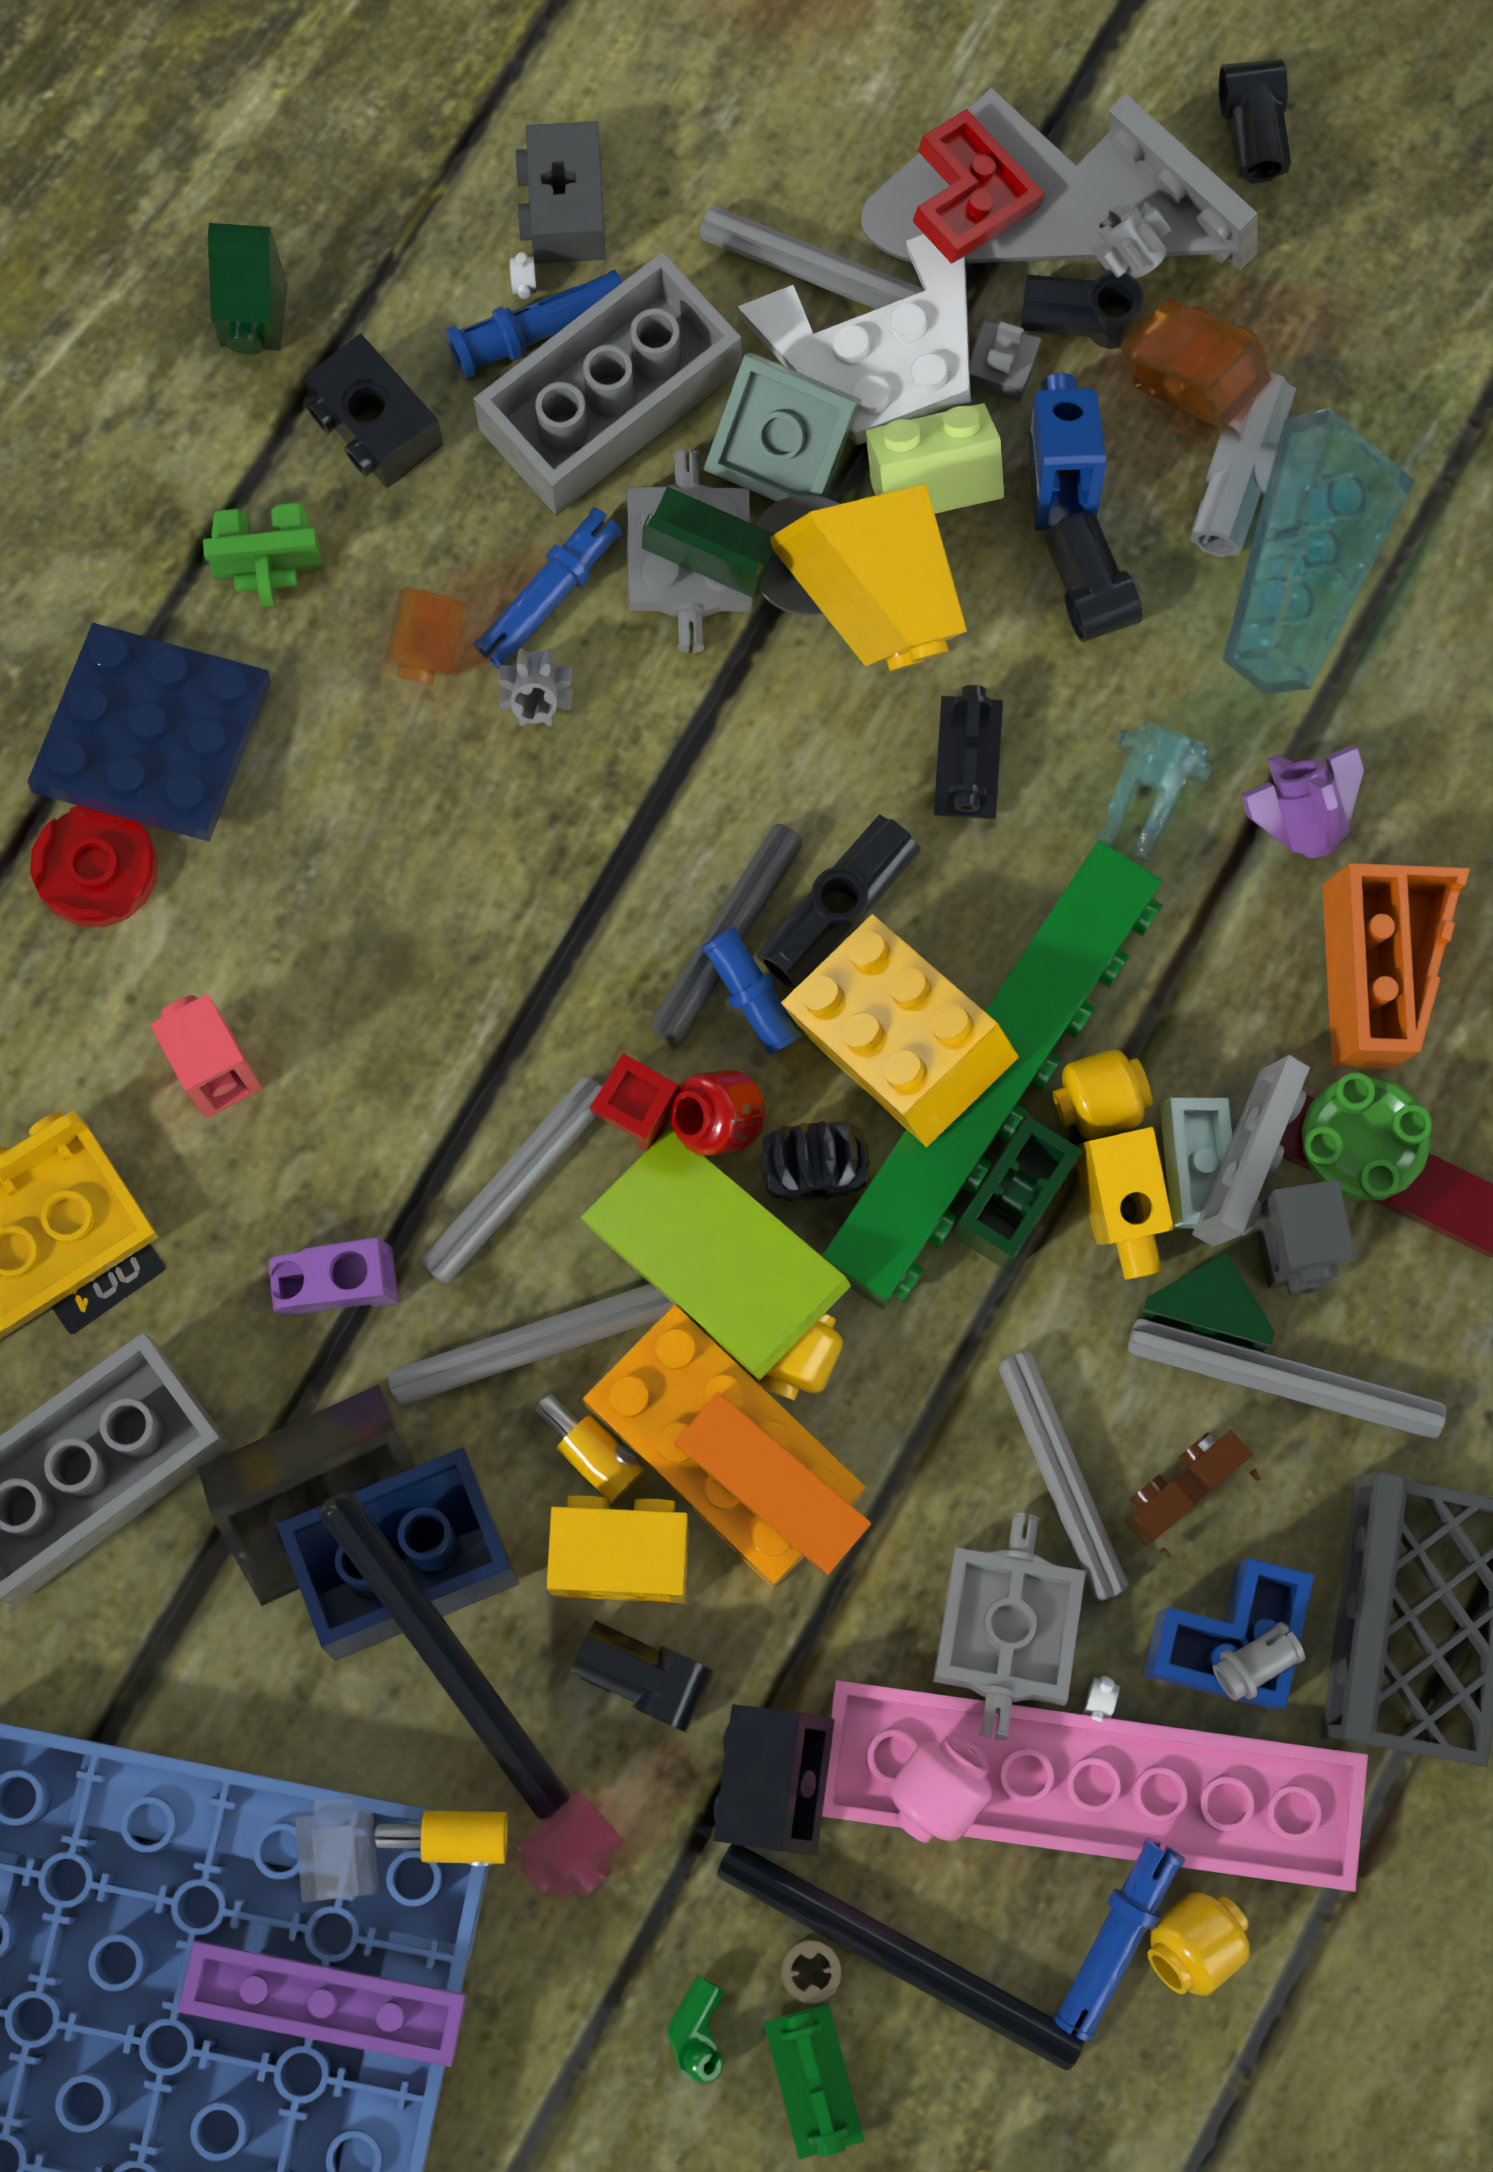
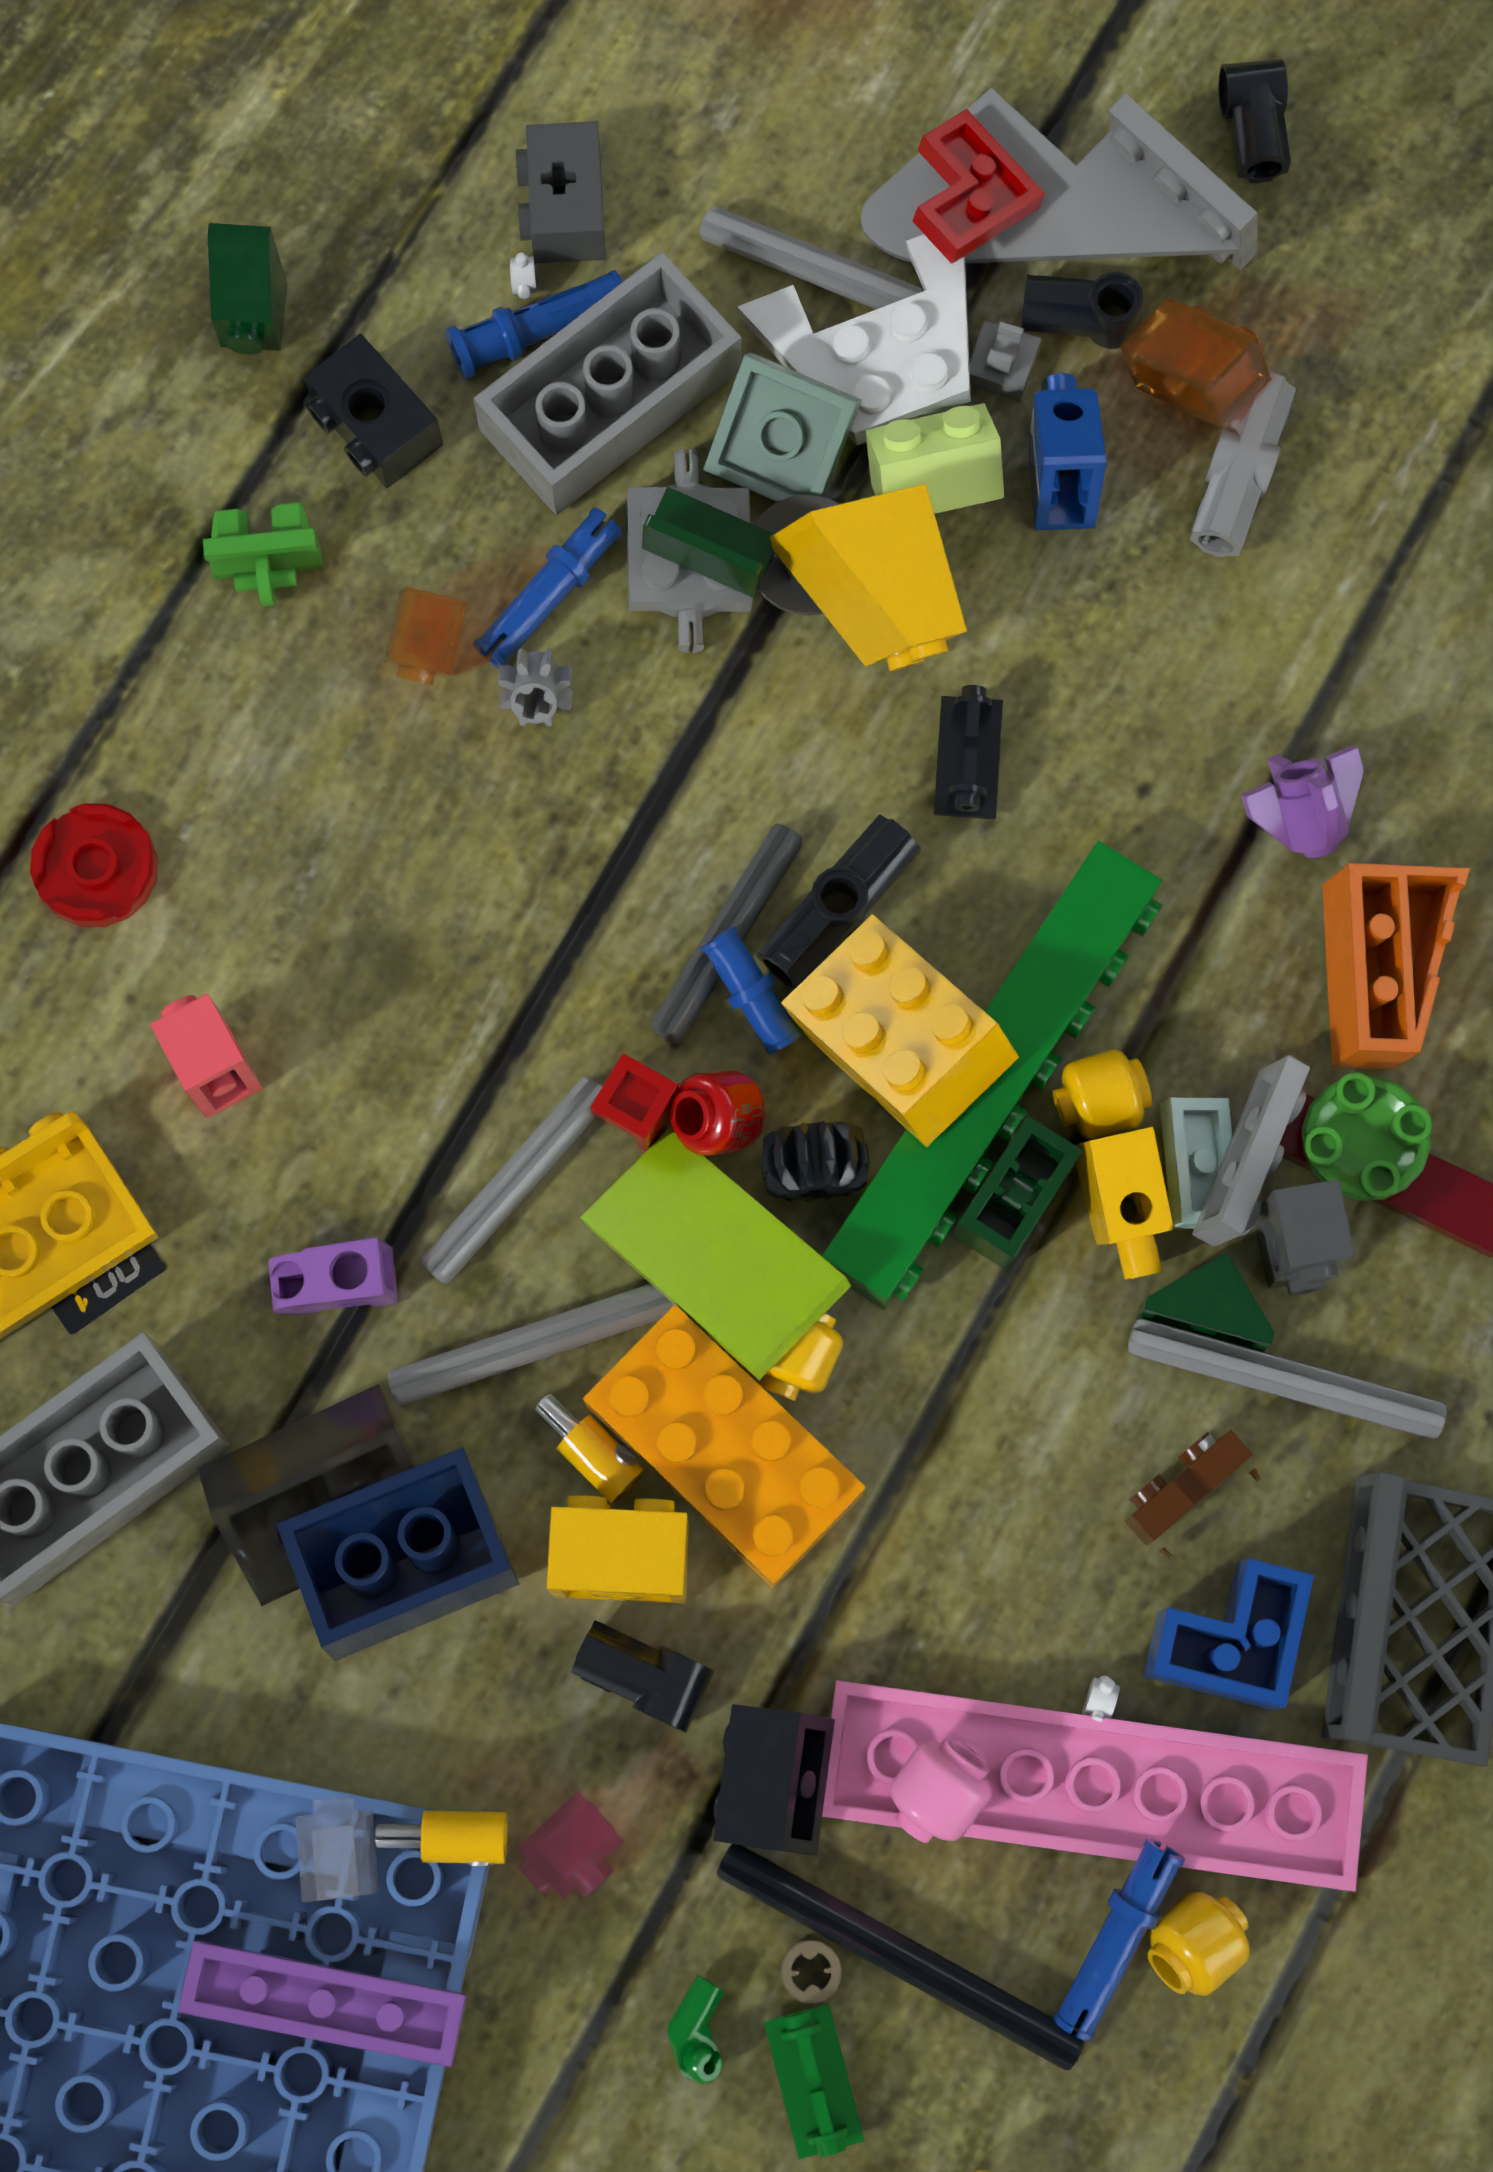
(150, 731): dark blue plate -> none
(443, 1653): black axle -> none
(772, 1483): orange tile -> none
(1009, 1626): light grey plate -> none
(1063, 1476): light grey axle -> none
(1096, 593): black piece -> none
(1131, 238): light grey gear -> none
(1157, 761): clear light blue piece -> none
(1257, 1662): light grey pin -> none
(1312, 549): clear light blue wedge -> none

